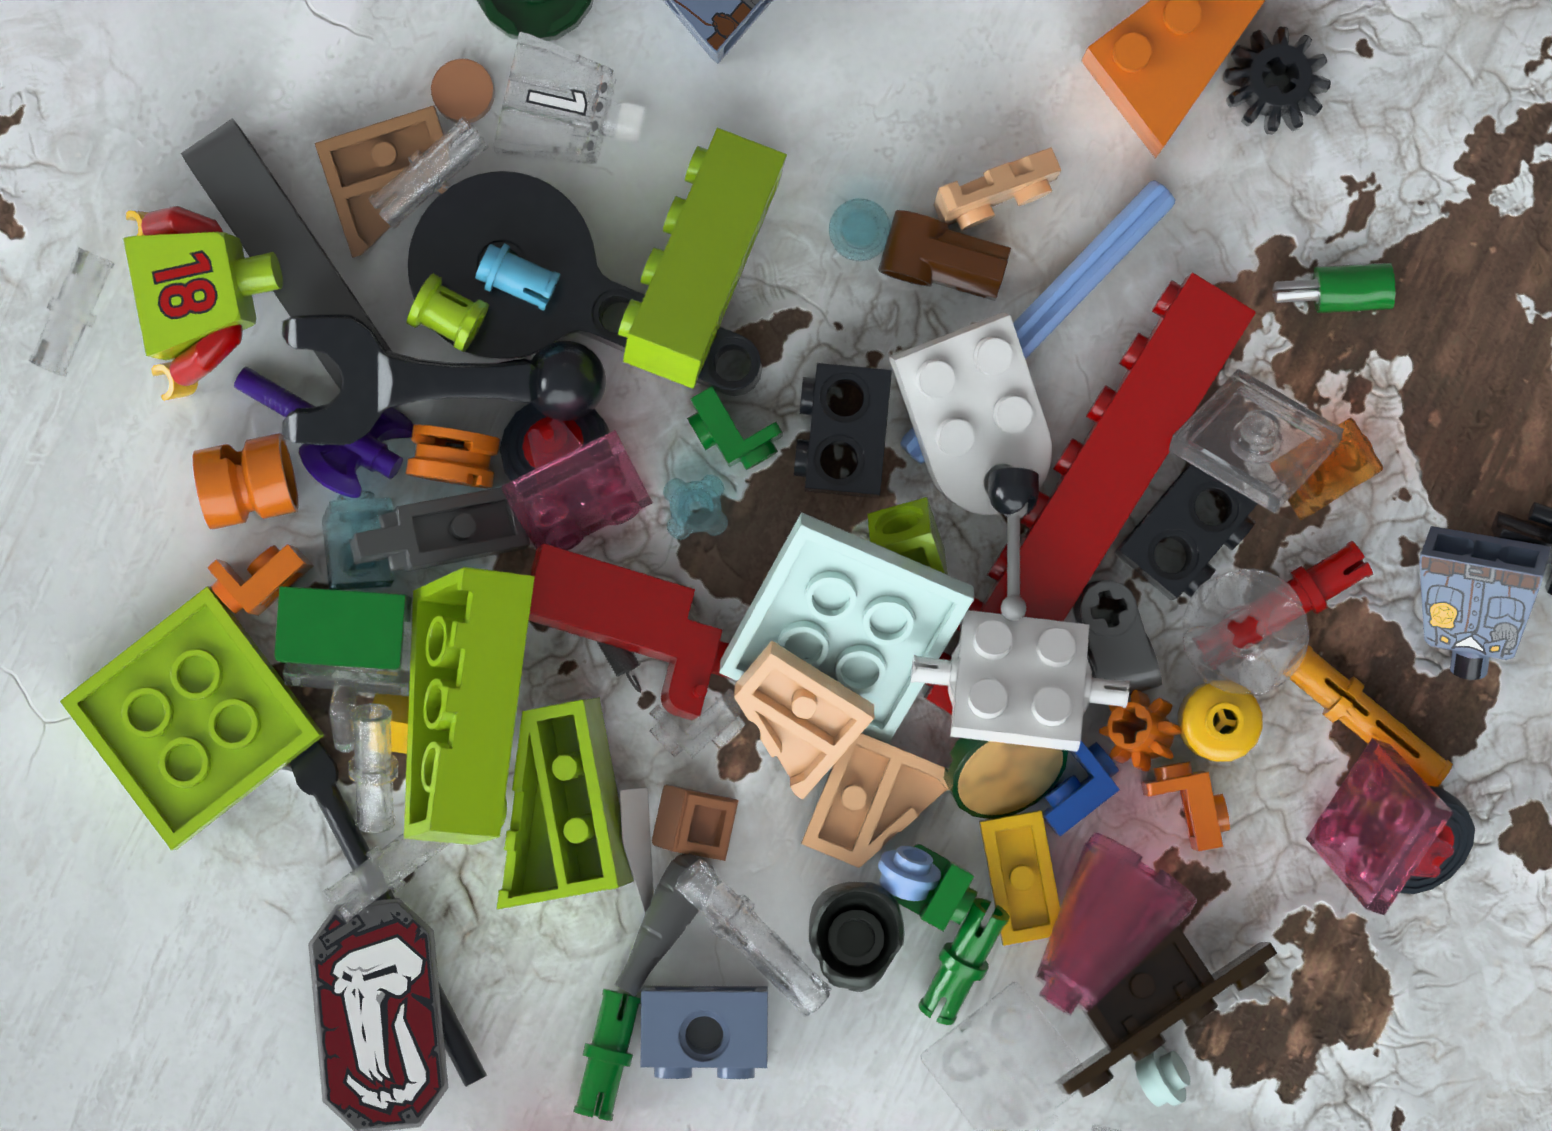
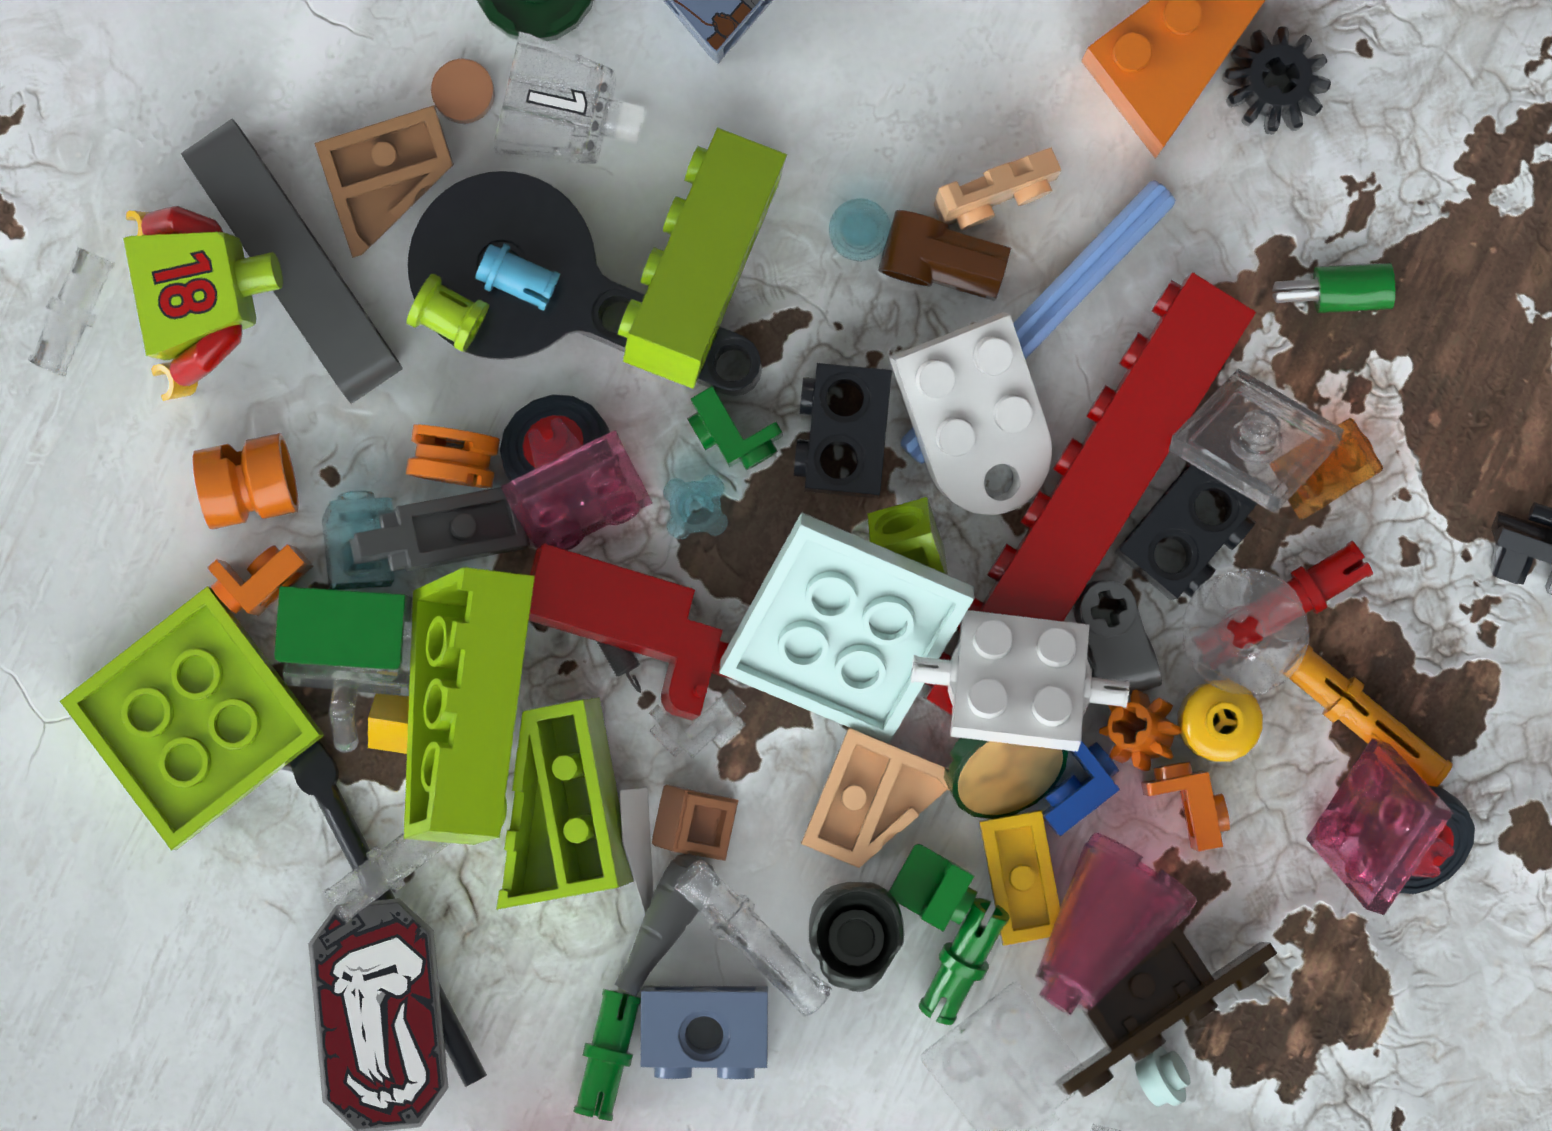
(334, 464): dark purple piece -> none
(373, 768): clear pin -> none
(428, 172): clear pin -> none
(560, 380): black piece -> none
(800, 714): light nougat wing -> none
(908, 873): light blue plate -> none
(1014, 495): hinge -> none
(1478, 595): sand blue torso -> none

